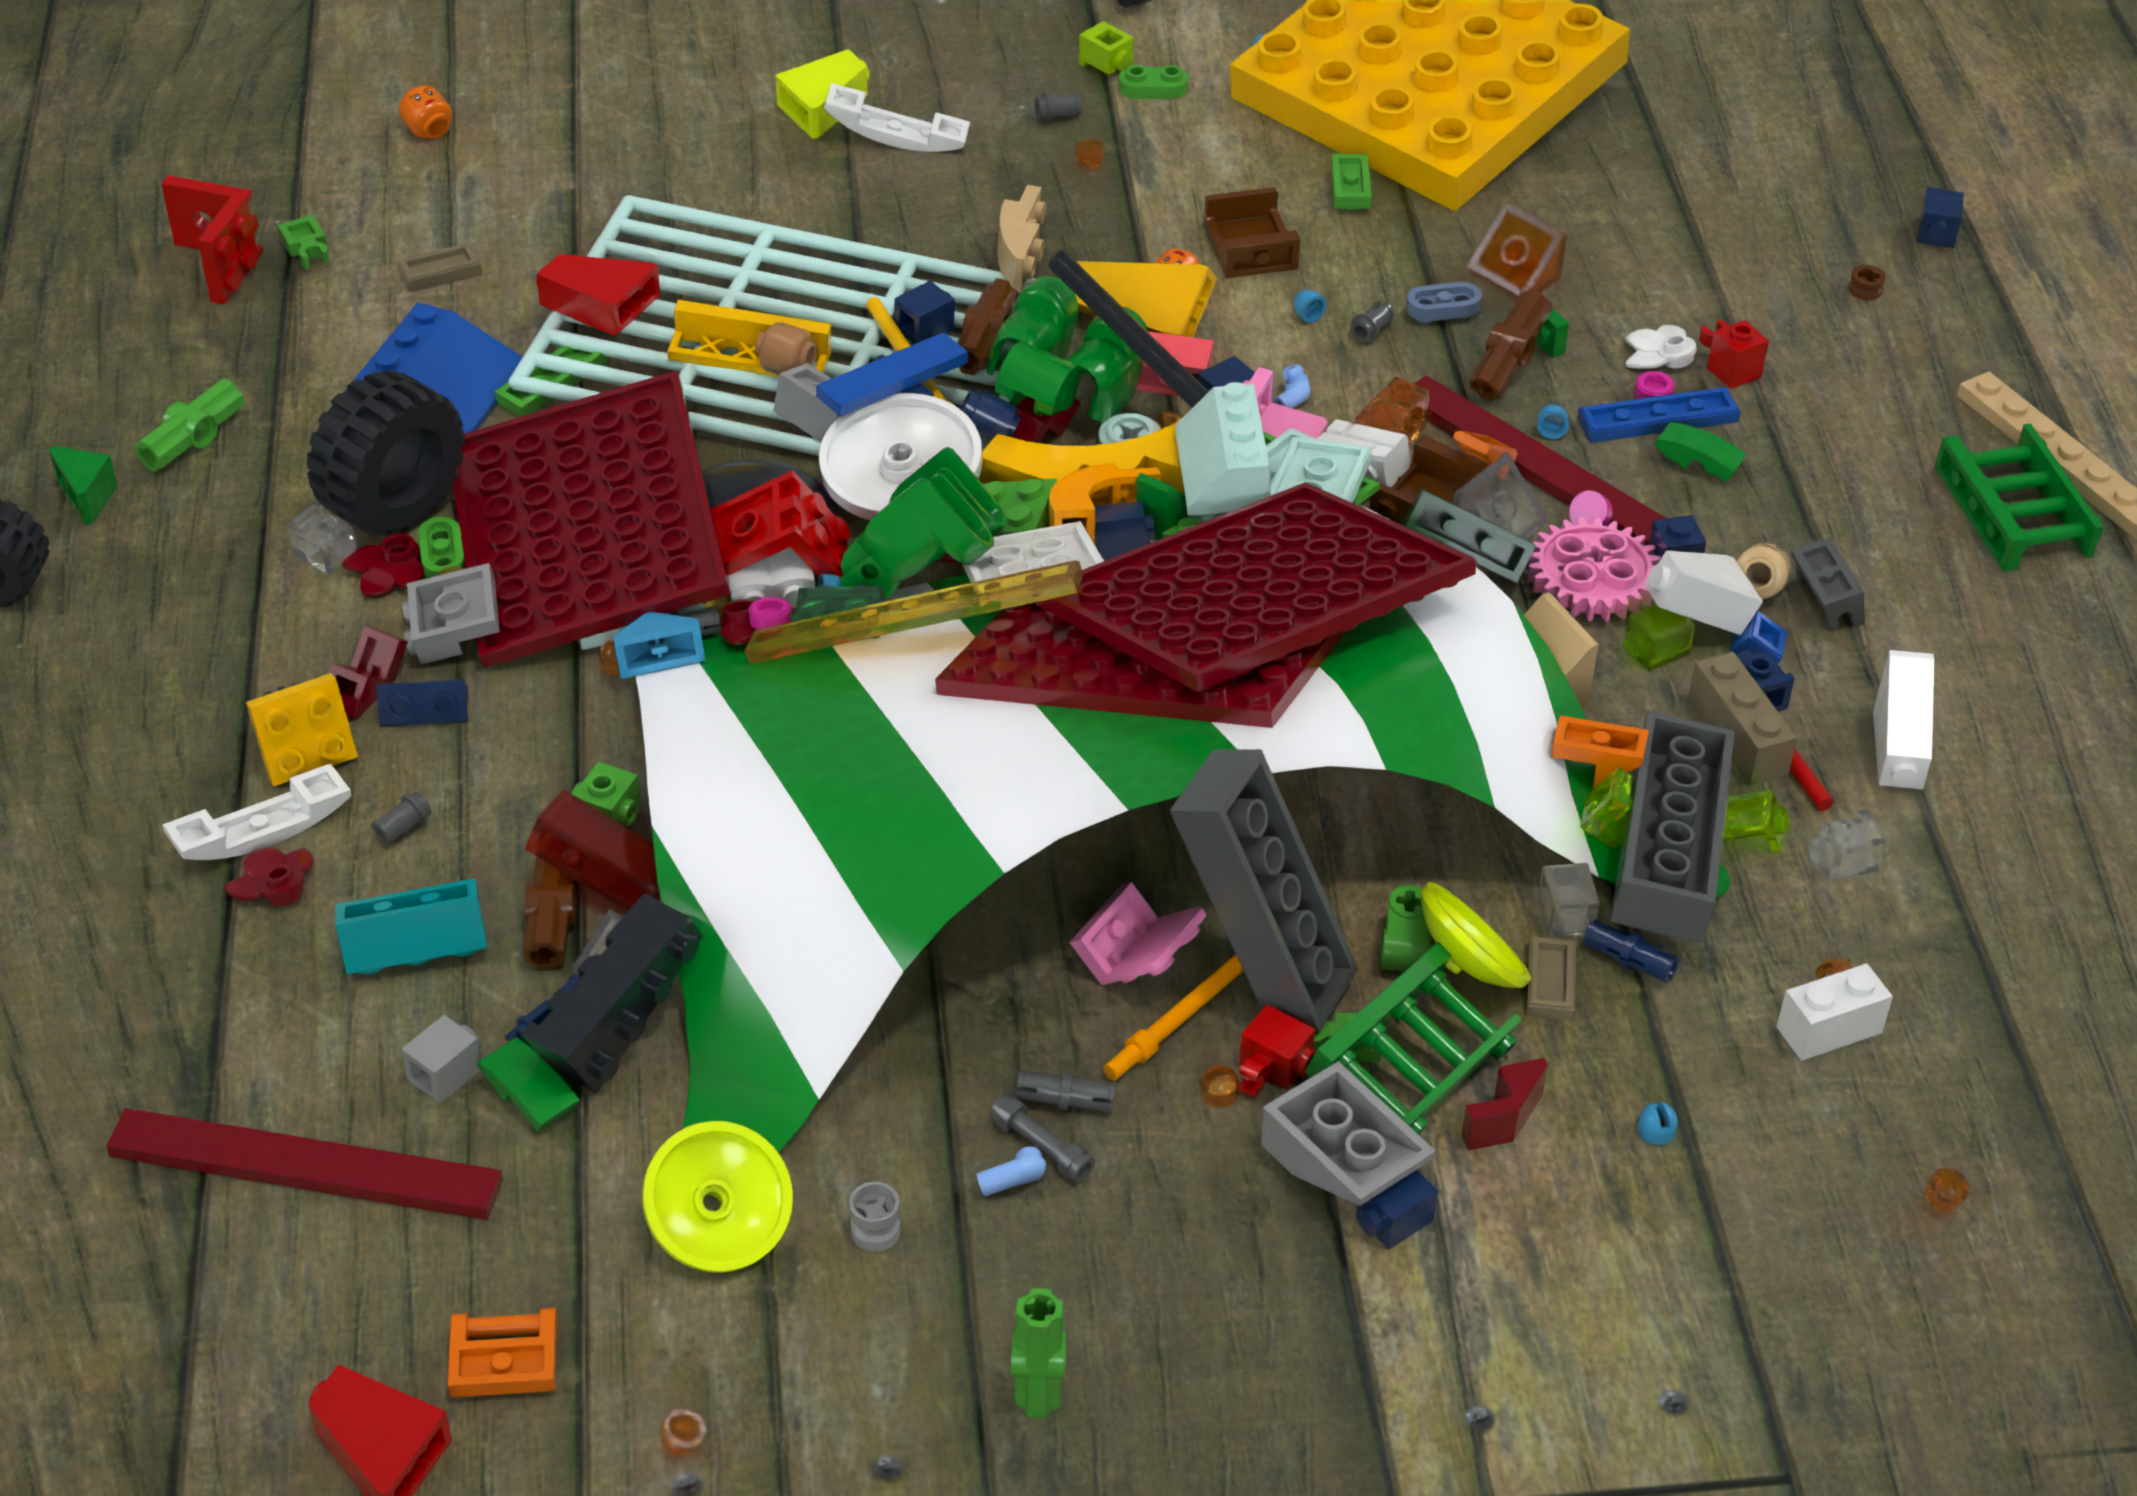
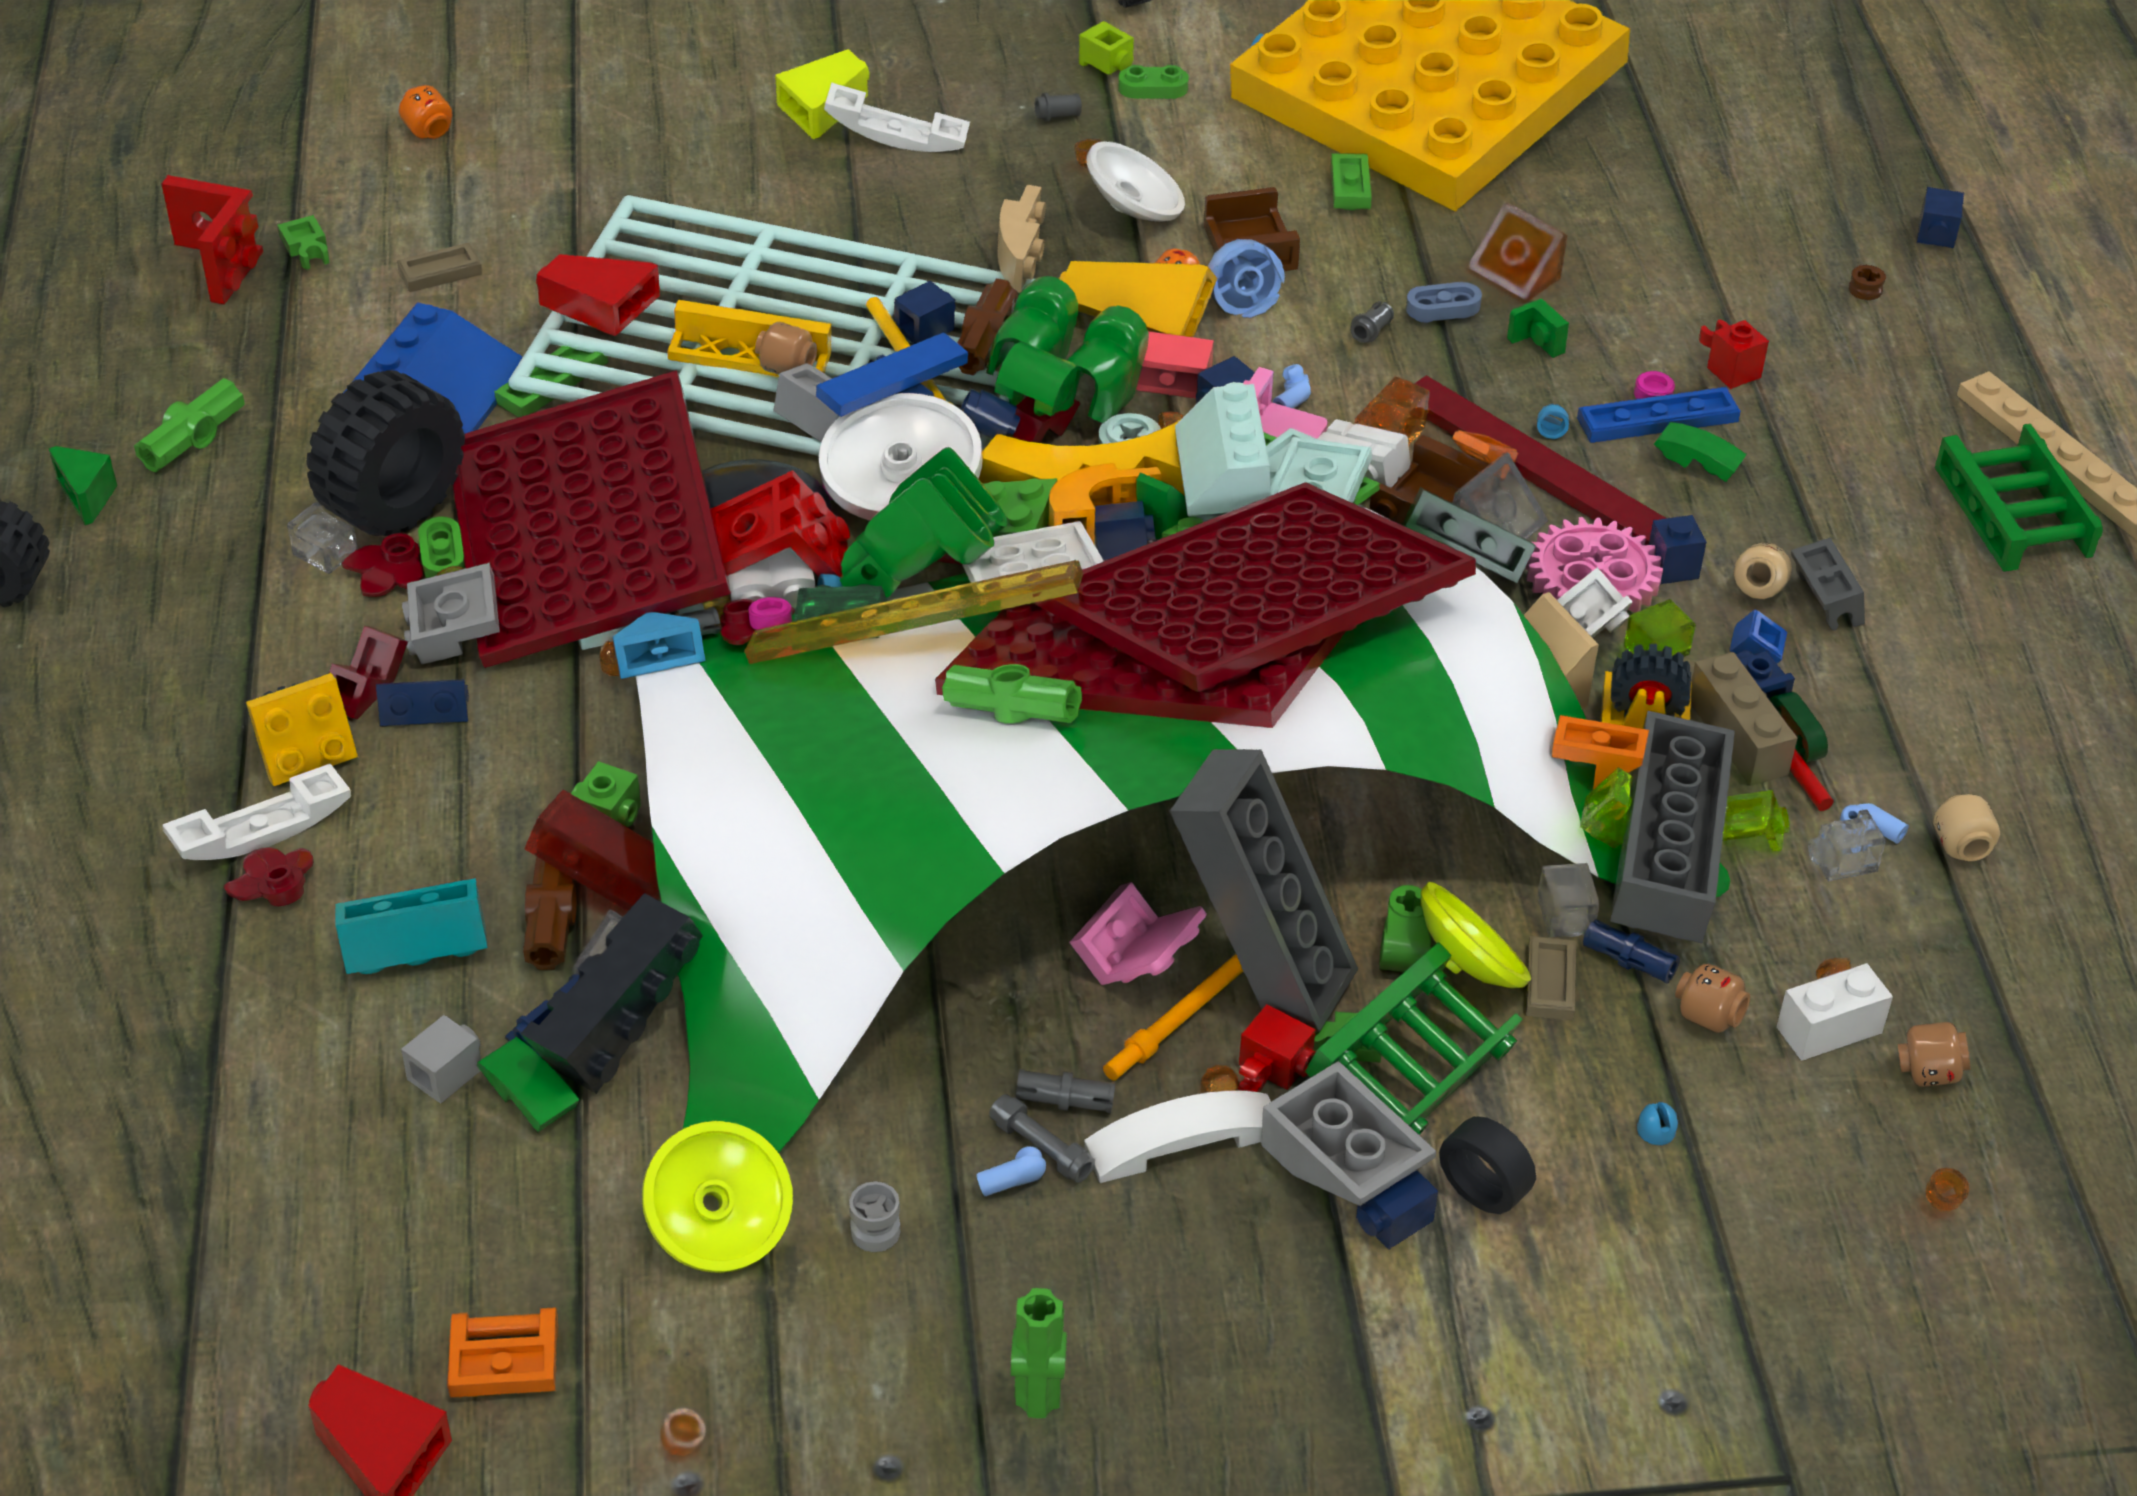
(305, 1163): dark red tile -> none
(401, 818): dark grey pin -> none
(1012, 693): none -> bright green piece
(1127, 328): black axle -> none
(1134, 183): none -> white dish
(1173, 1127): none -> white slope
(1247, 277): none -> light blue cylinder
(1309, 305): dark azure hinge -> none
(1501, 1151): none -> black tyre
(1510, 345): reddish brown piece -> none
(1516, 1096): dark red slope -> none
(1590, 506): tile -> none
(1596, 604): none -> white bracket
(1646, 683): none -> black plate
(1661, 347): white plate -> none
(1704, 589): white slope -> none
(1712, 998): none -> medium nougat head
(1810, 735): none -> dark green beam
(1888, 825): none -> light blue arm
(1904, 719): white slope -> none
(1934, 1054): none -> medium nougat head
(1966, 827): none -> tan head

